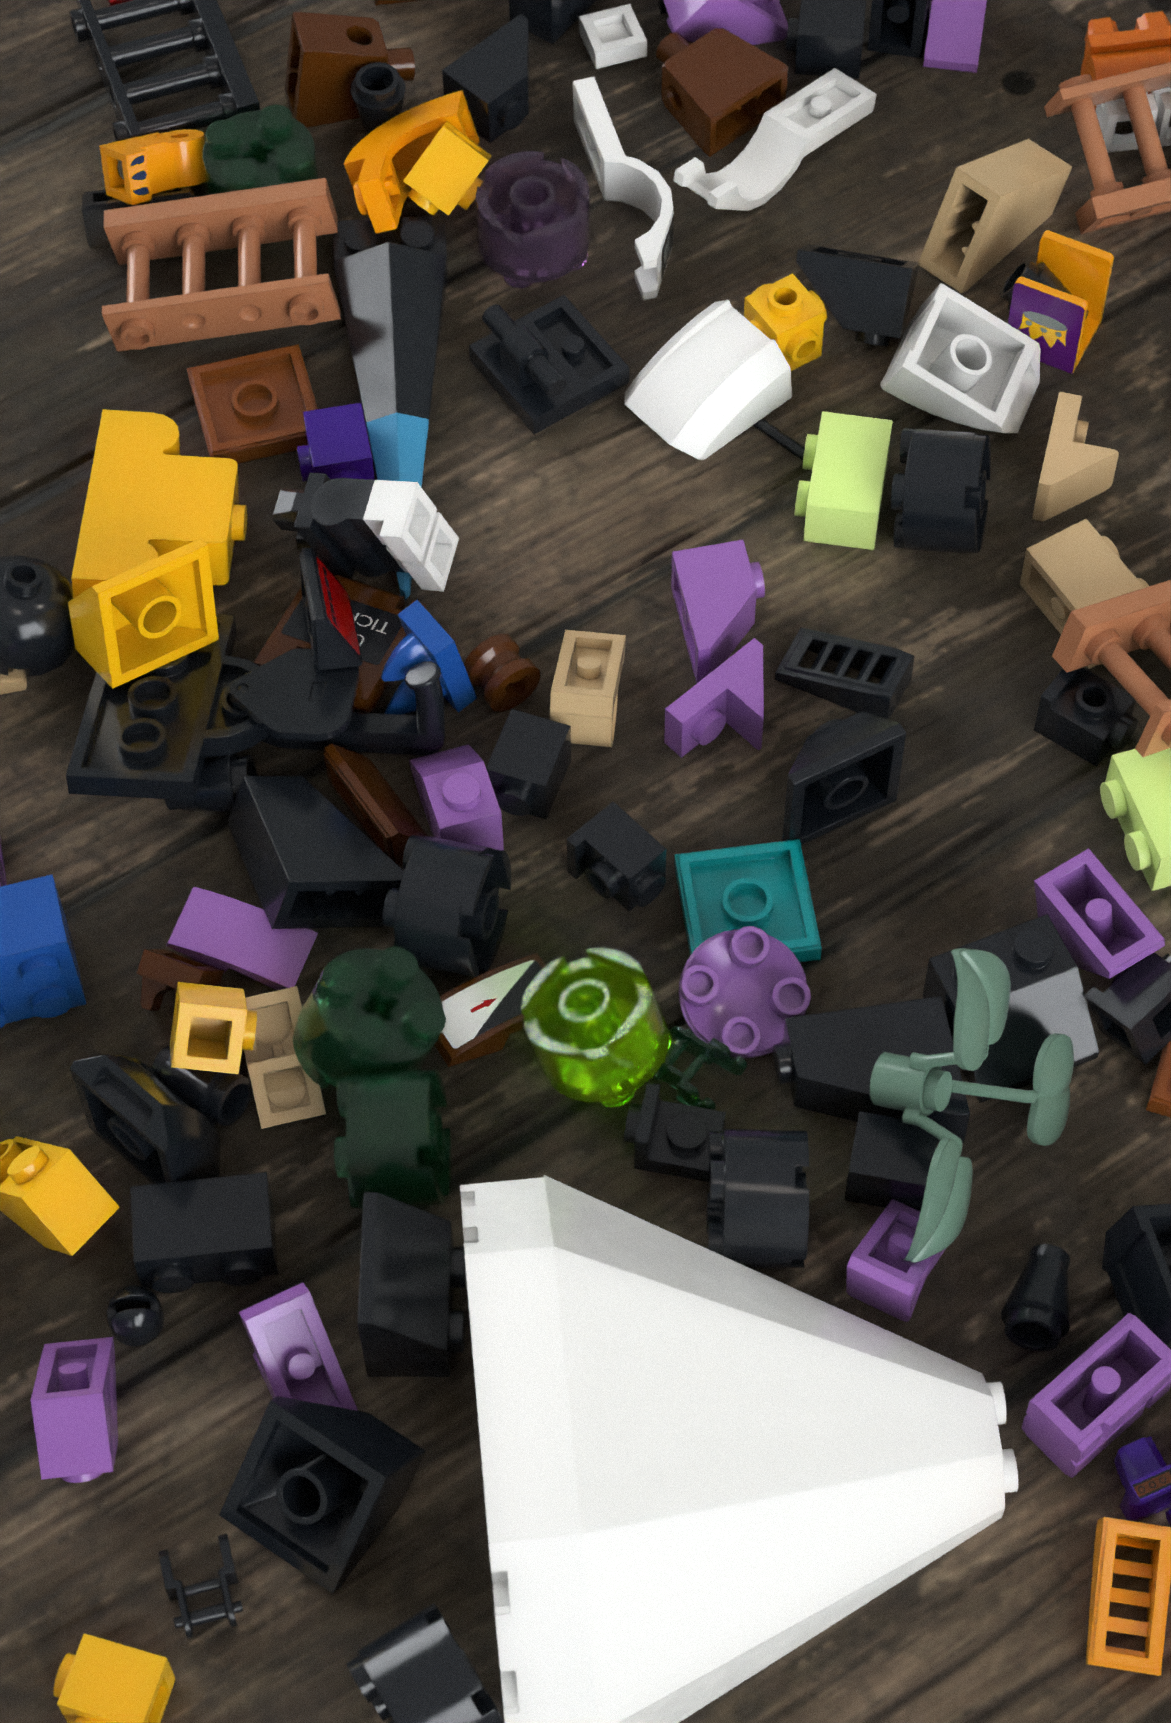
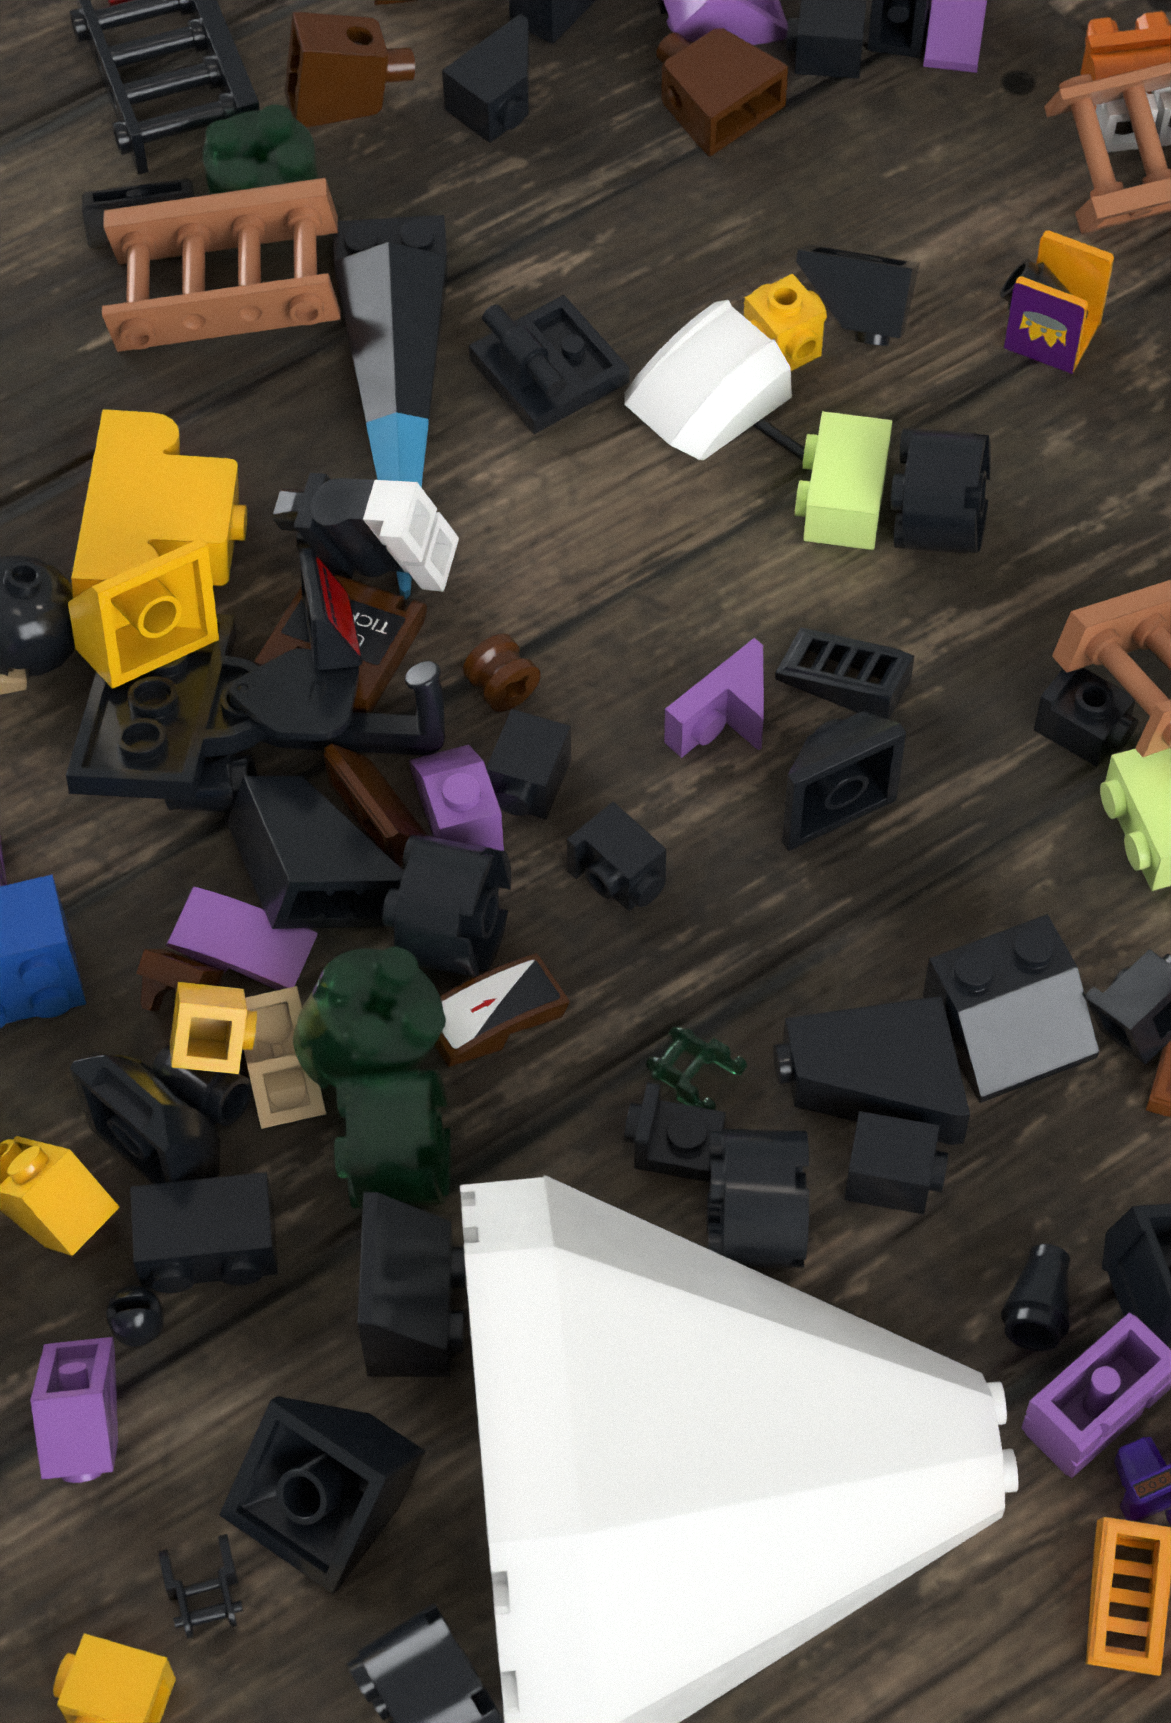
(153, 164): light orange leg -> none
(253, 403): dark orange tile -> none
(295, 1349): medium lavender slope -> none
(336, 444): dark purple brick -> none
(377, 94): black cone -> none
(392, 149): light orange arch -> none
(426, 642): blue tile -> none
(447, 172): yellow brick -> none
(533, 218): clear purple brick -> none
(587, 686): tan plate -> none
(596, 1026): clear neon green brick -> none
(613, 36): white plate -> none
(626, 181): white piece -> none
(715, 600): medium lavender slope -> none
(742, 990): medium lavender dish -> none
(749, 887): teal tile -> none
(781, 142): white piece -> none
(877, 1265): medium lavender slope -> none
(921, 1086): sand green plant -> none
(965, 365): white slope -> none
(991, 211): tan slope -> none
(1070, 467): tan slope -> none
(1075, 572): tan brick -> none
(1095, 916): medium lavender slope -> none

